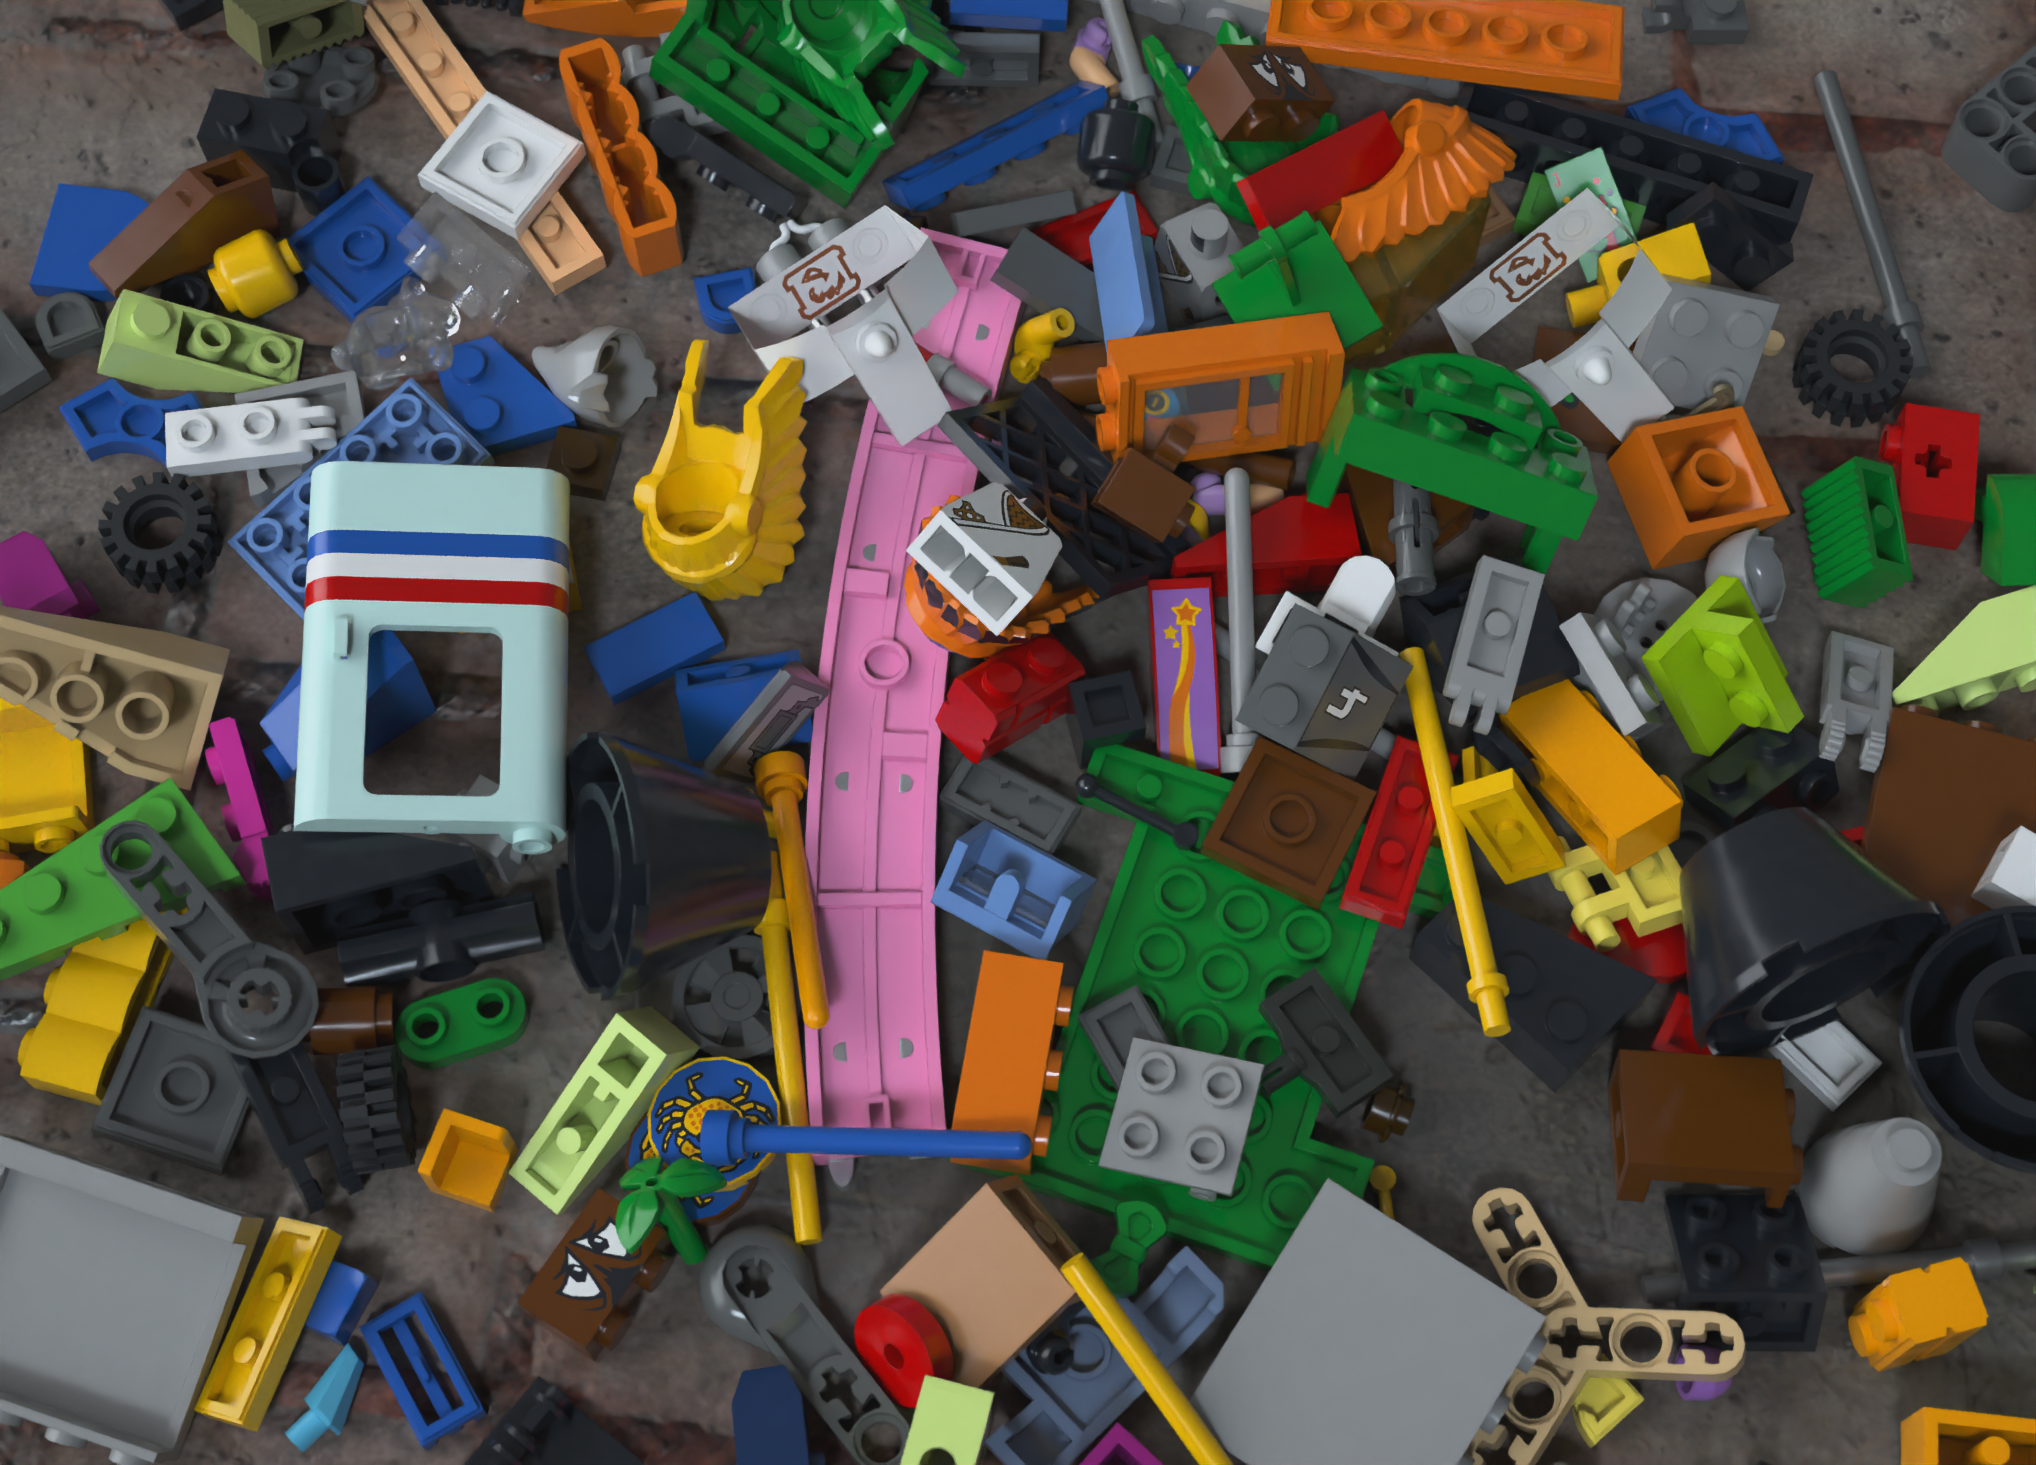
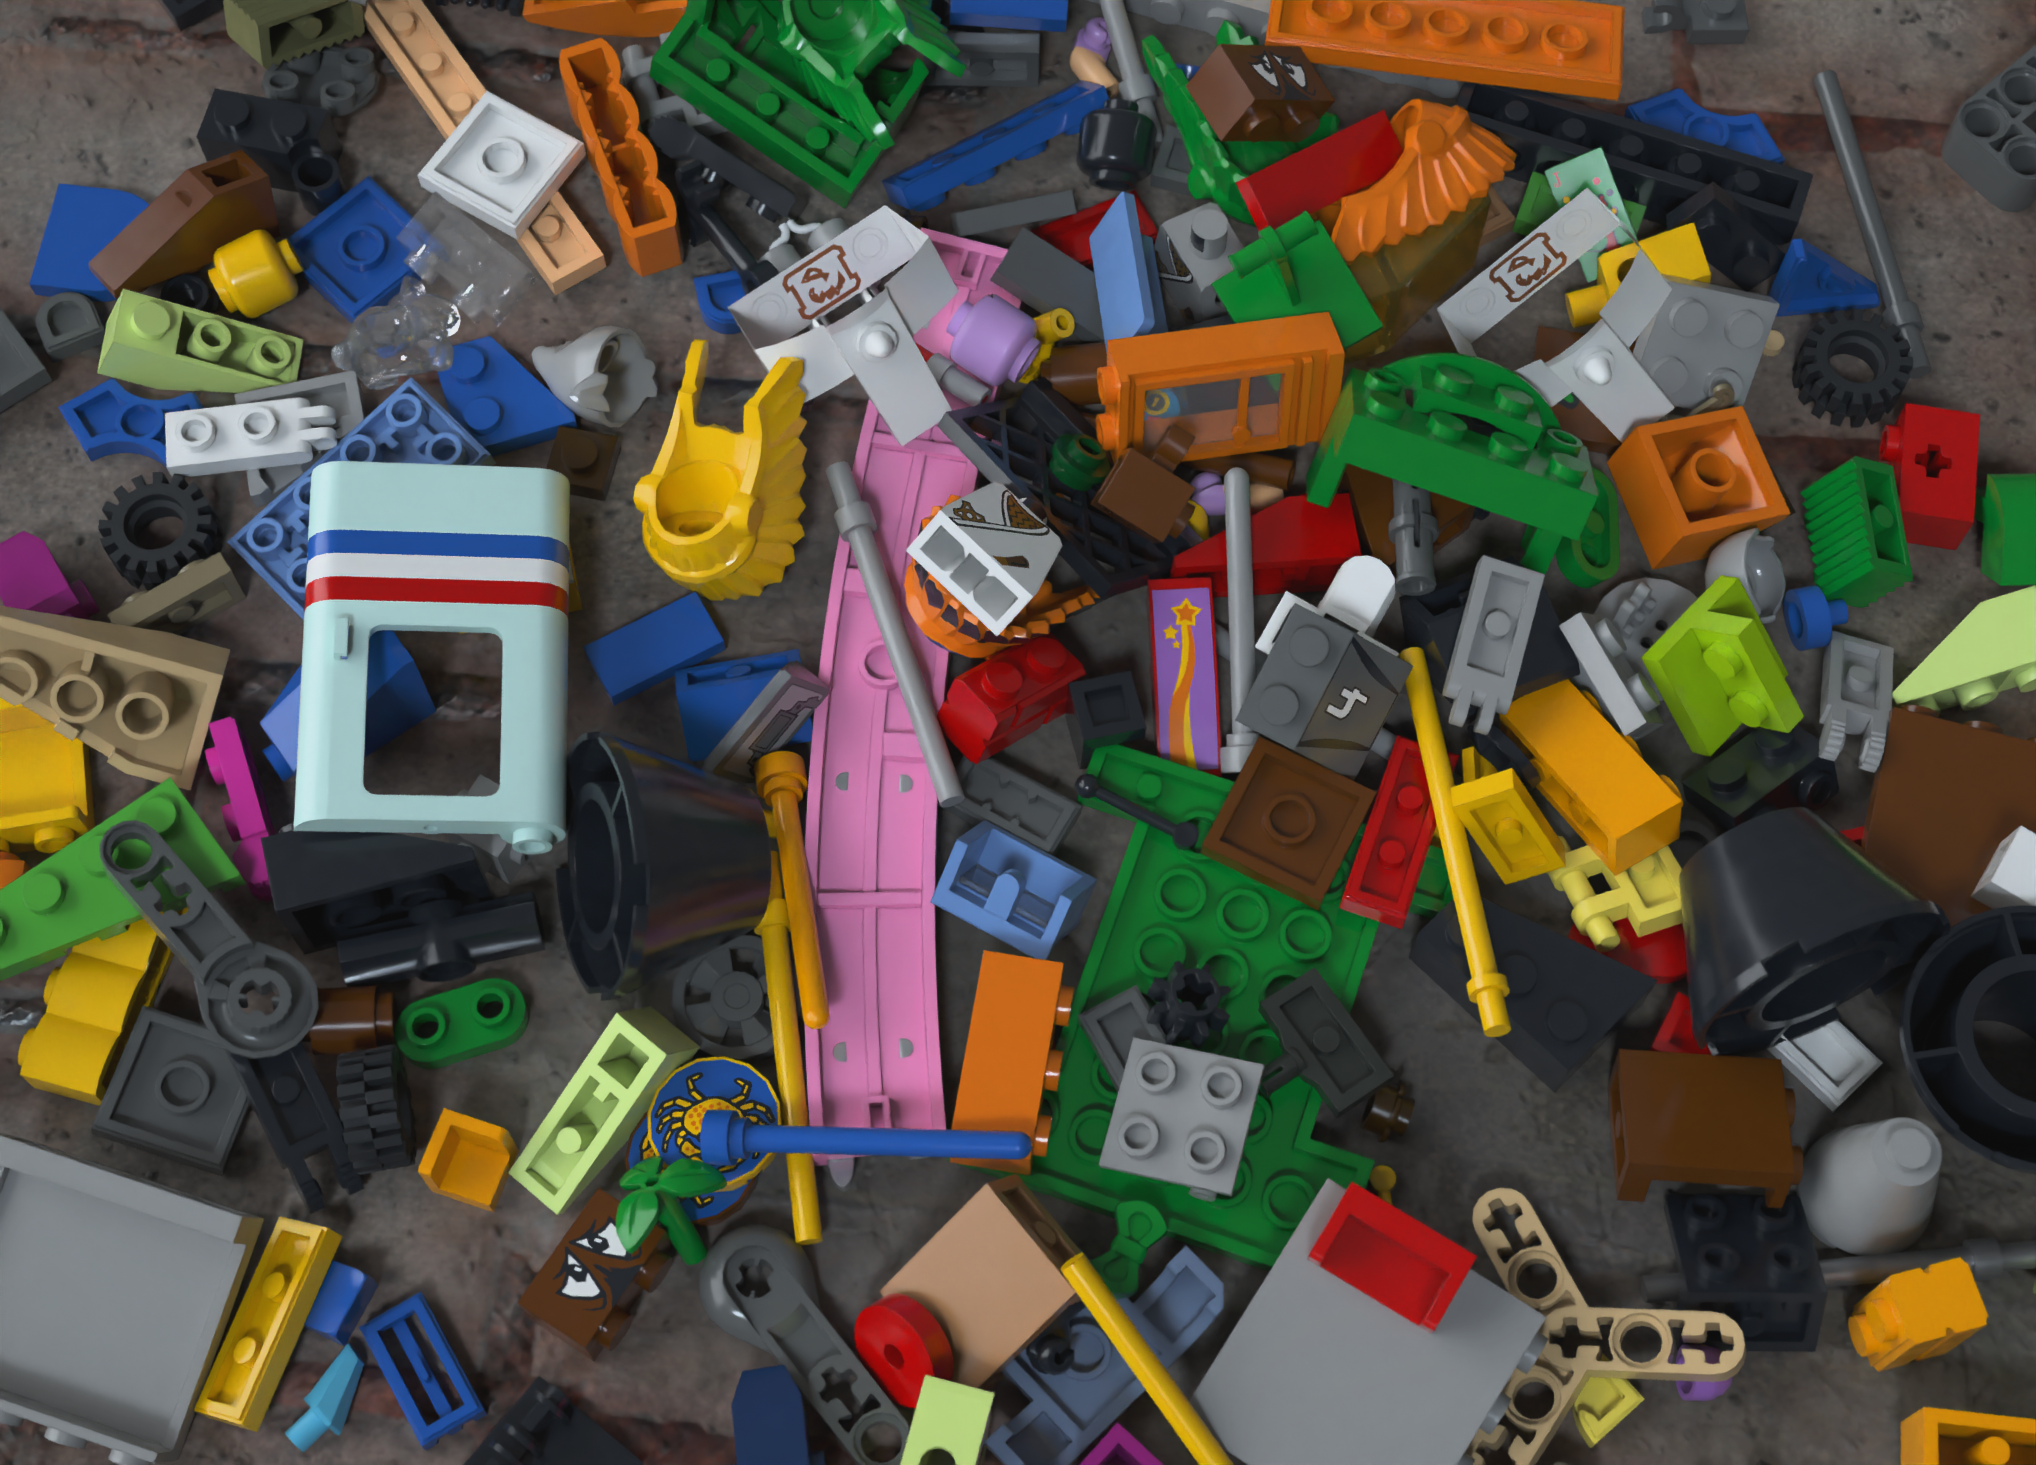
(185, 600): none -> dark tan plate
(708, 225): none -> black bar
(858, 527): none -> light grey bar
(993, 340): none -> lavender head
(1079, 461): none -> dark green plate
(1195, 989): none -> black gear
(1391, 1257): none -> red panel
(1597, 551): none -> green plate
(1811, 617): none -> blue tile
(1819, 283): none -> blue tile

